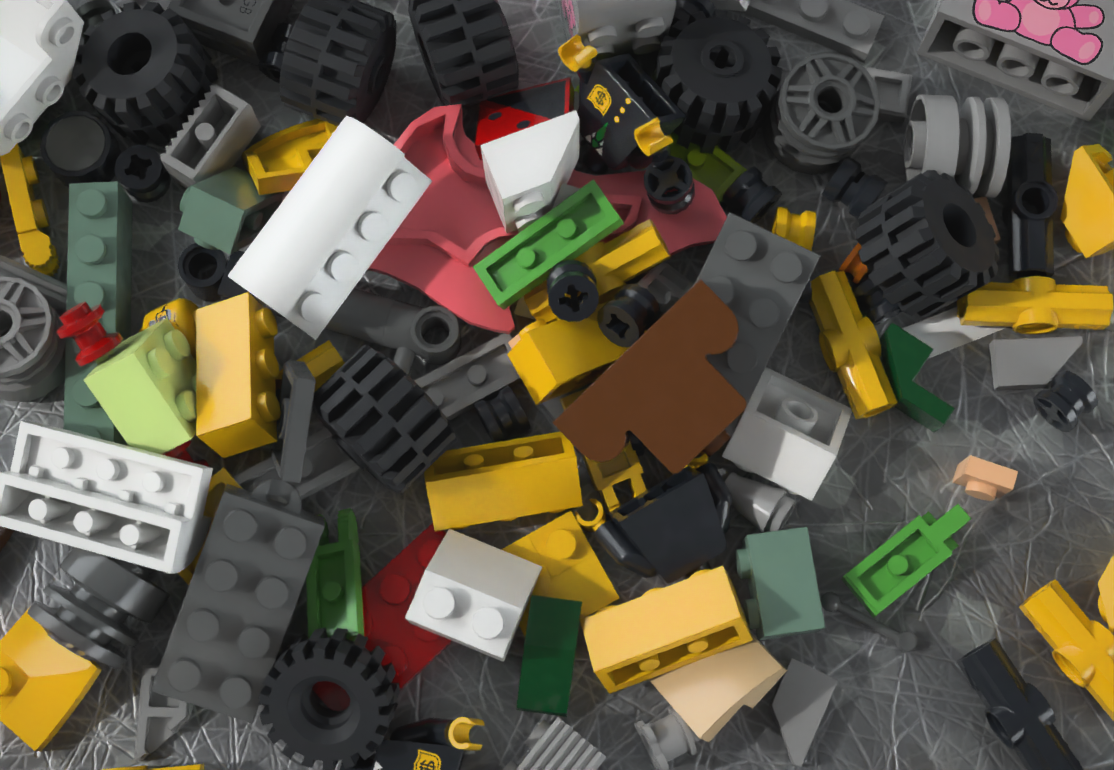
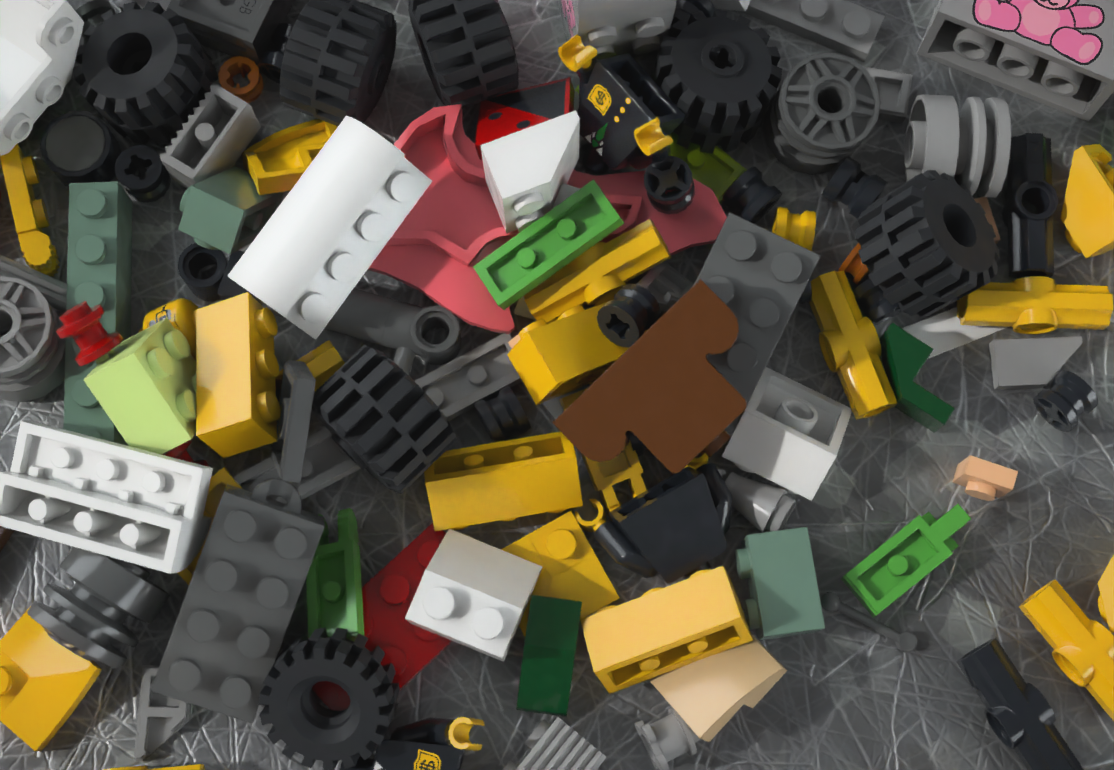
(241, 65): none -> orange bush
(571, 278): black wheel -> none
(800, 705): light grey tile -> none

